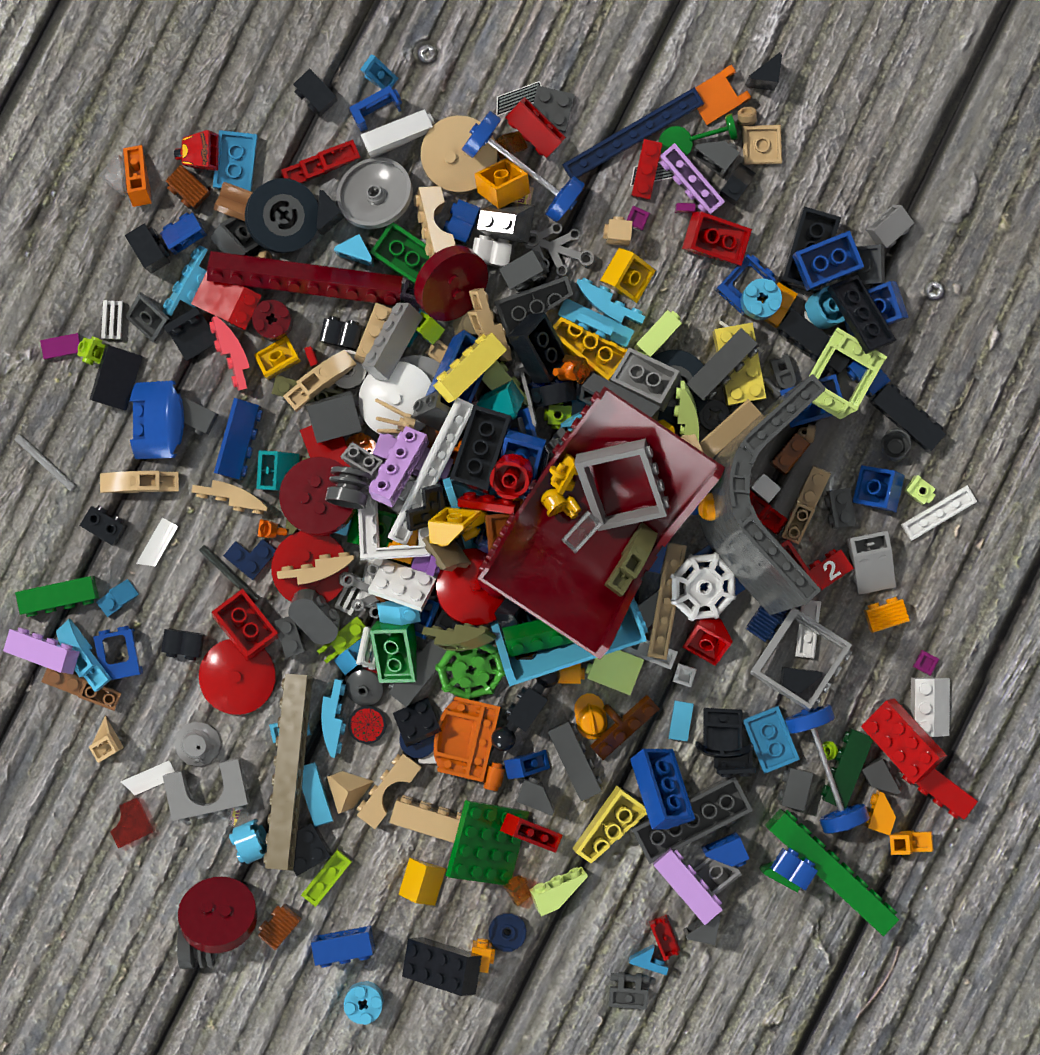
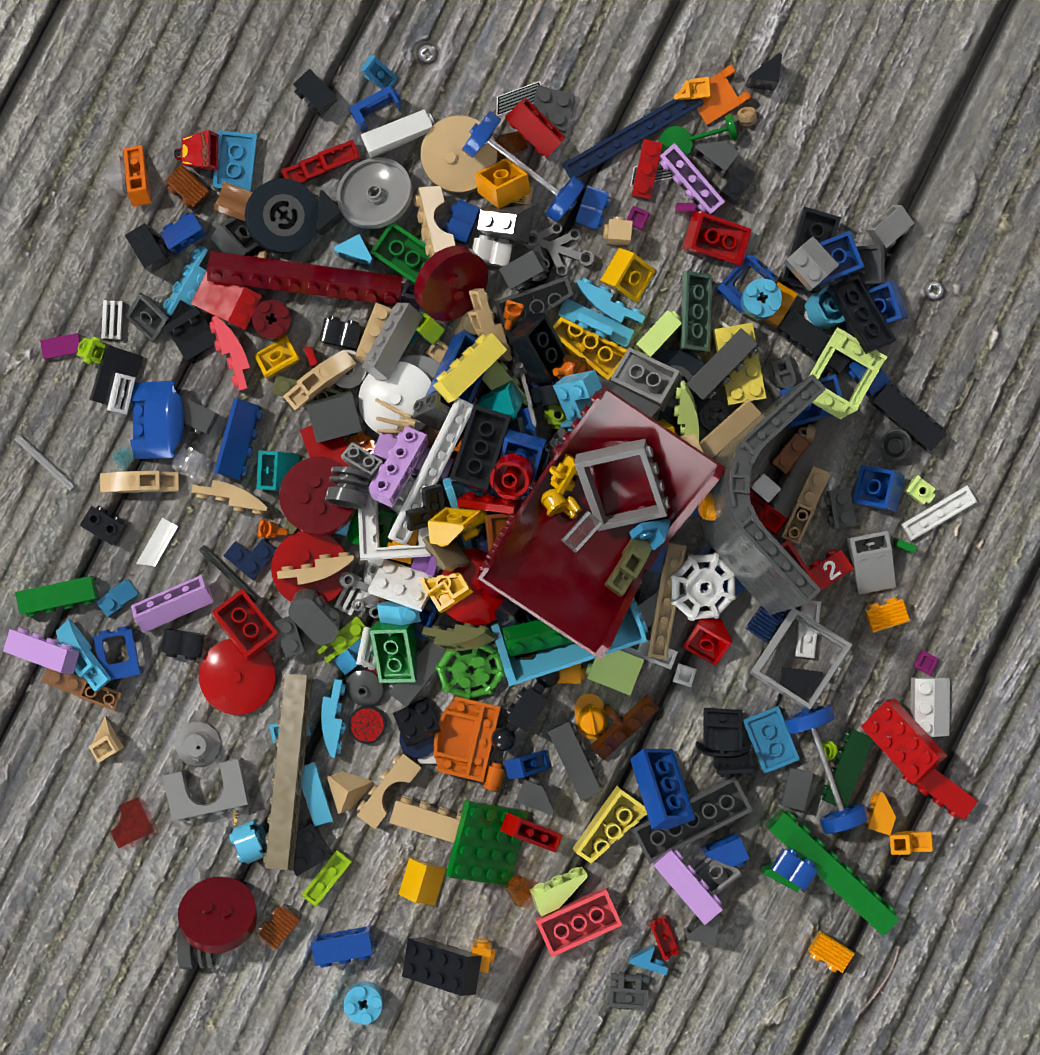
(114, 392): none -> white tile
(122, 462): none -> clear light blue plate
(148, 778): white sticker -> none
(193, 463): none -> clear brick
(194, 596): none -> lavender brick
(446, 590): none -> yellow slope
(509, 942): dark blue plate -> none
(512, 313): none -> orange piece
(575, 392): none -> medium azure brick
(578, 921): none -> coral brick
(592, 207): none -> blue brick
(654, 530): none -> dark azure slope
(680, 721): medium azure tile -> none
(695, 89): none -> light orange slope
(695, 312): none -> sand green slope
(762, 145): tan tile -> none
(811, 263): none -> light grey slope
(830, 951): none -> light orange brick
(878, 776): dark grey slope -> none
(903, 545): none -> green tile

